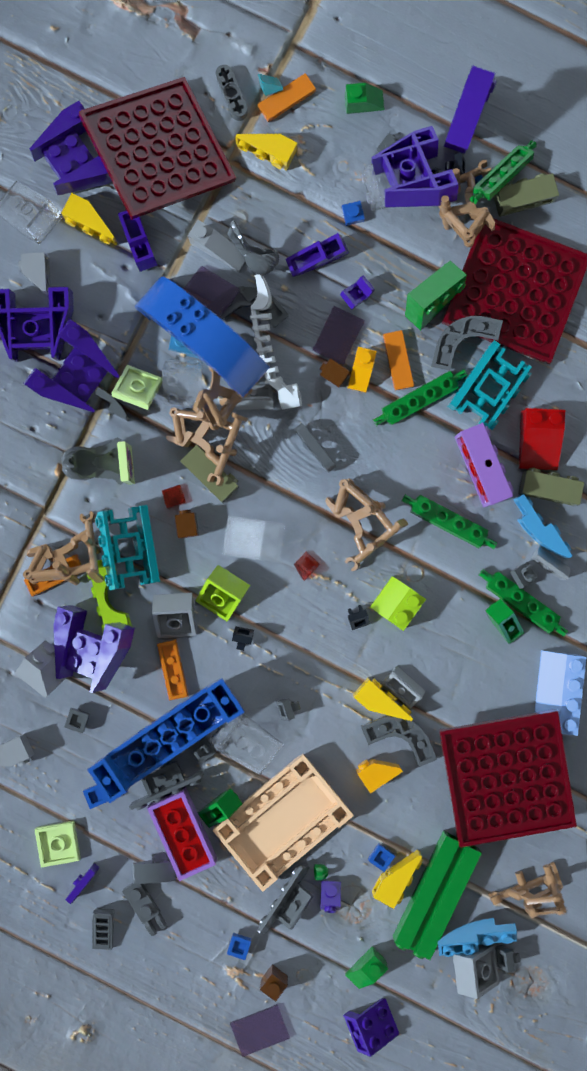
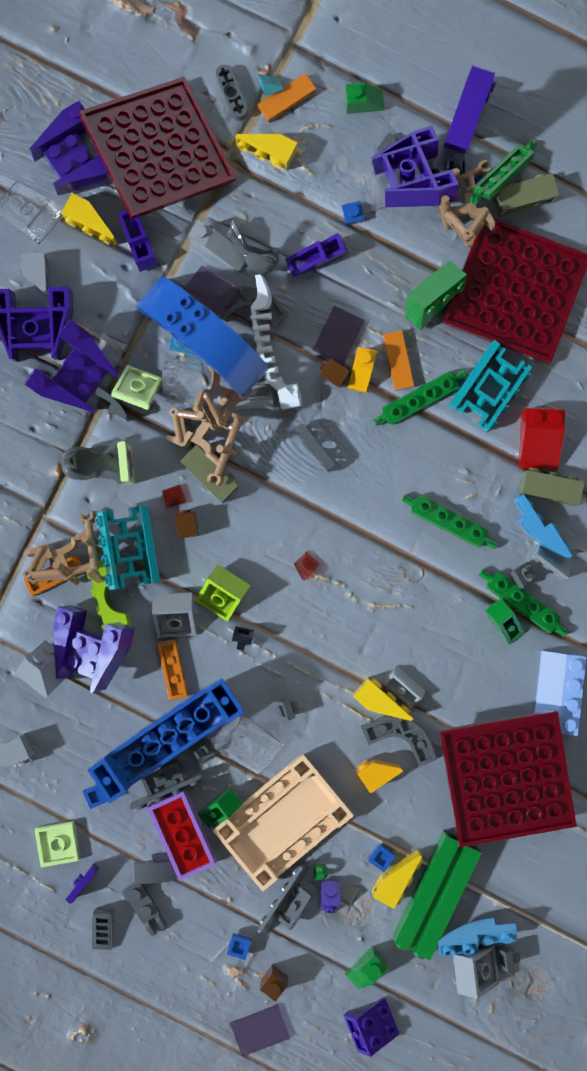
(77, 720): dark grey plate -> none
(253, 539): clear slope -> none
(358, 292): dark purple bracket -> none
(358, 619): black tile -> none
(371, 508): medium nougat piece -> none
(397, 603): lime slope -> none
(460, 330): dark grey plate -> none
(483, 465): medium lavender brick -> none
(533, 902): medium nougat piece -> none

